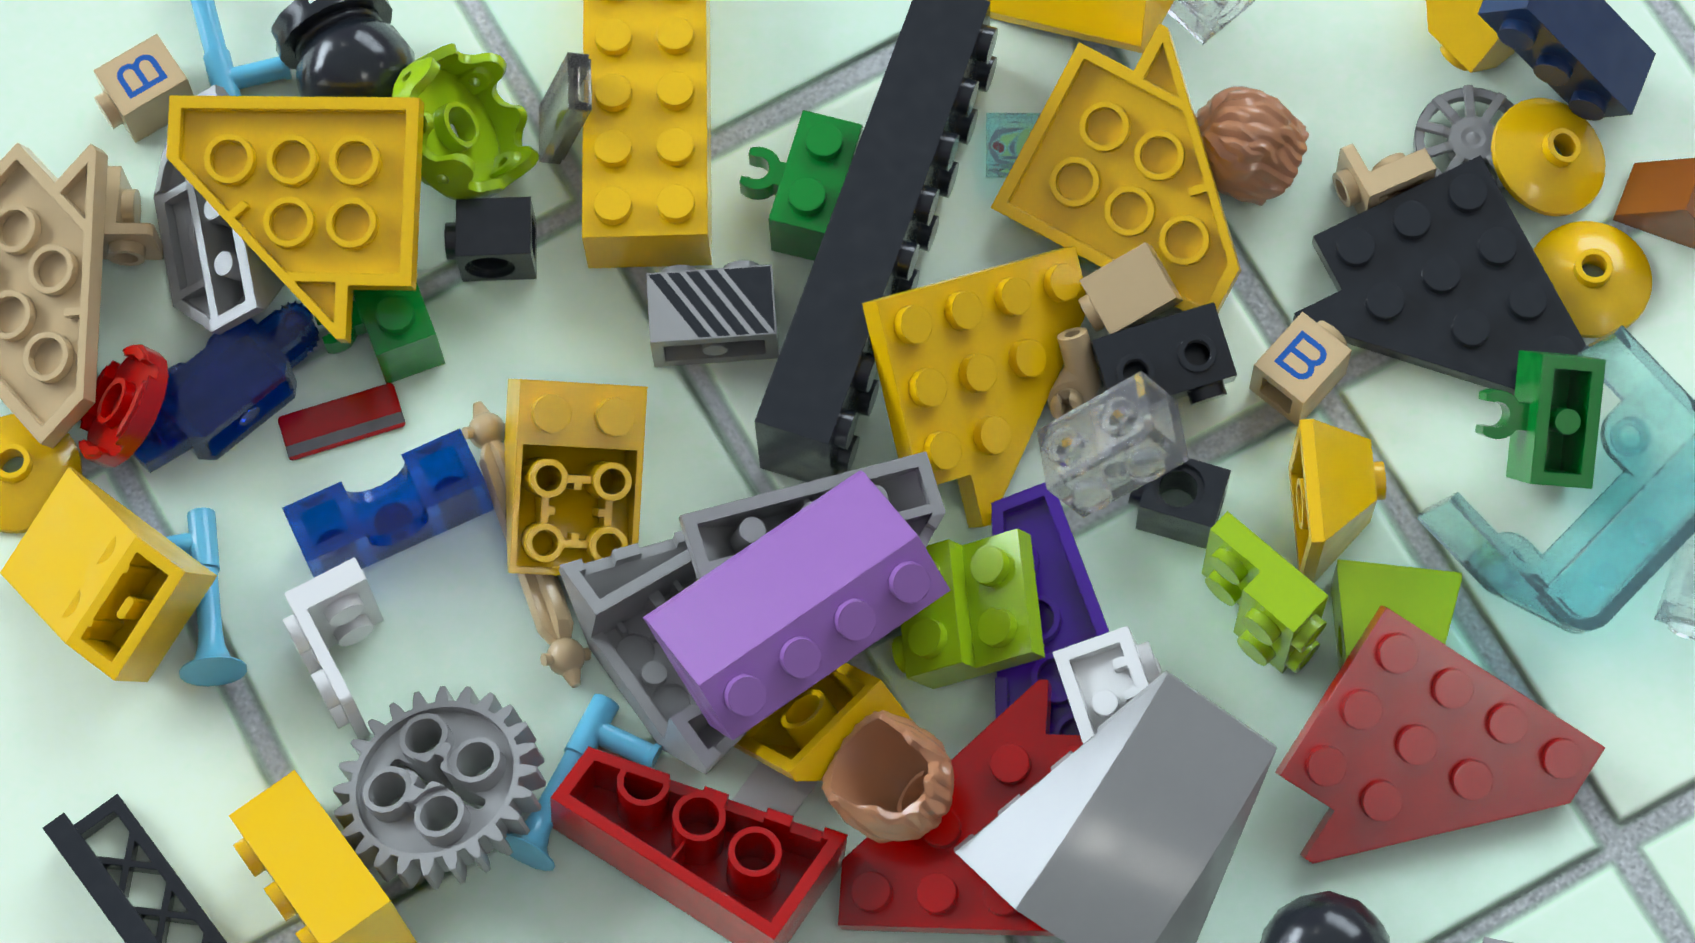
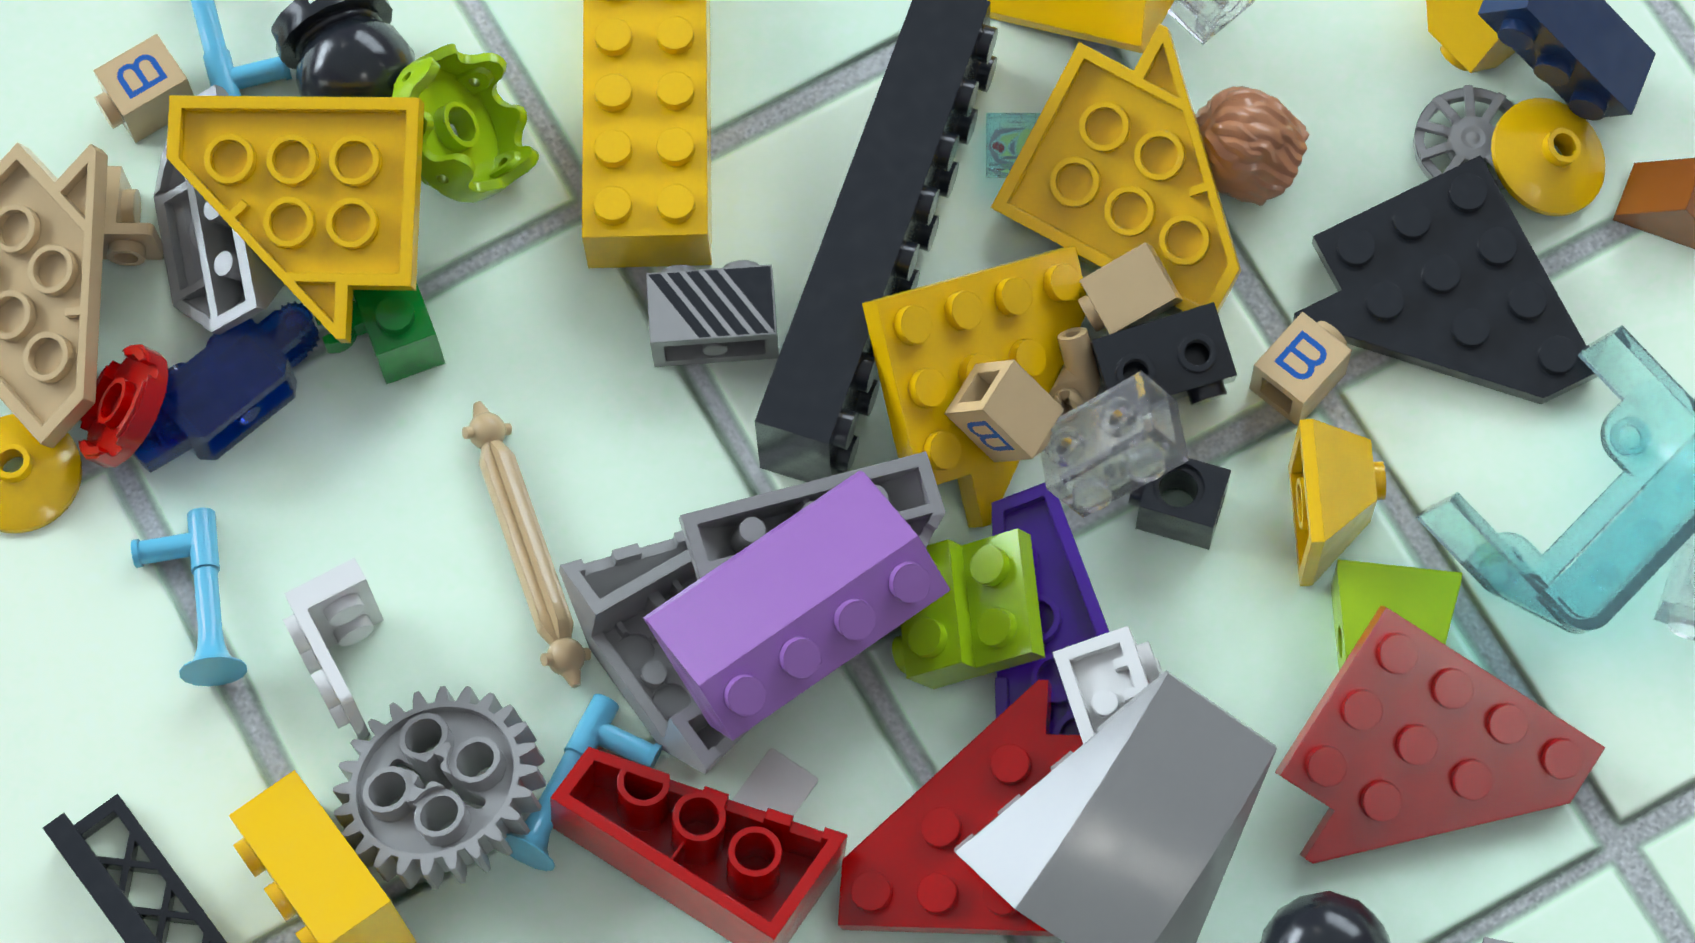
(106, 579): yellow slope -> none
(341, 421): red sticker -> none
(428, 496): clear blue arch -> none
(493, 239): black brick -> none
(565, 108): clear smoke tile -> none
(571, 471): yellow slope -> none
(806, 183): green brick -> none
(811, 727): yellow slope -> none
(890, 779): nougat hair -> none
(1004, 411): none -> tan brick
(1276, 602): lime plate -> none
(1388, 178): tan bracket -> none
(1550, 418): green brick -> none
(1602, 301): yellow dish -> none

